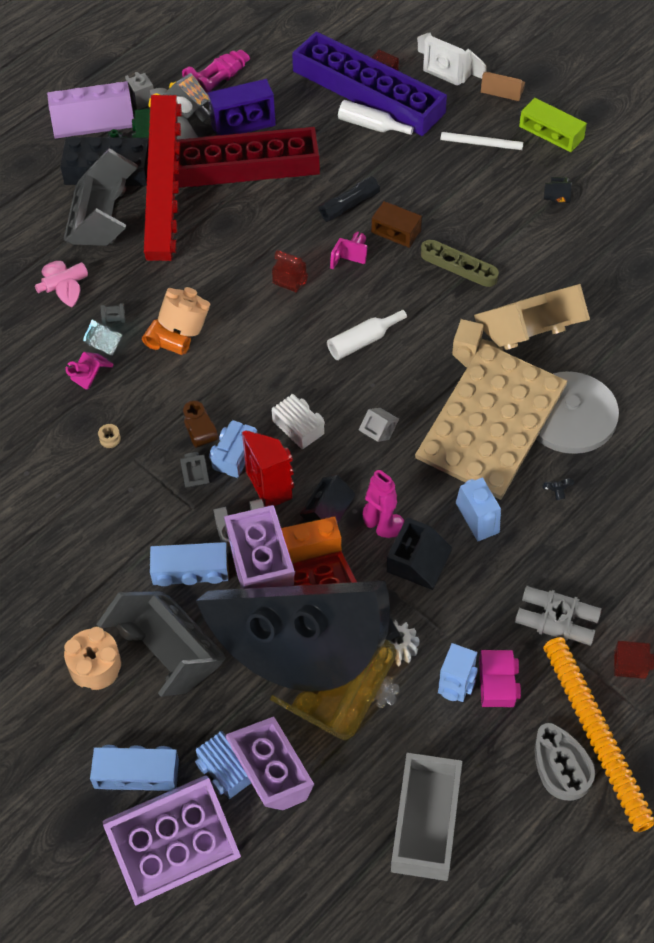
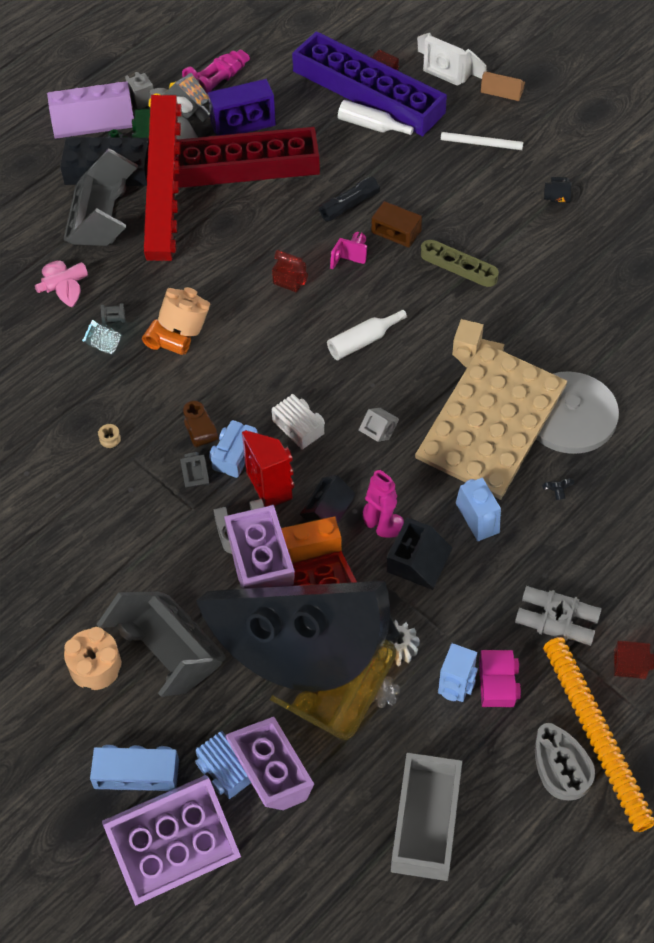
(86, 368): dark pink bracket -> none
(189, 564): light blue brick -> none
(534, 316): tan windscreen -> none
(552, 124): lime brick -> none

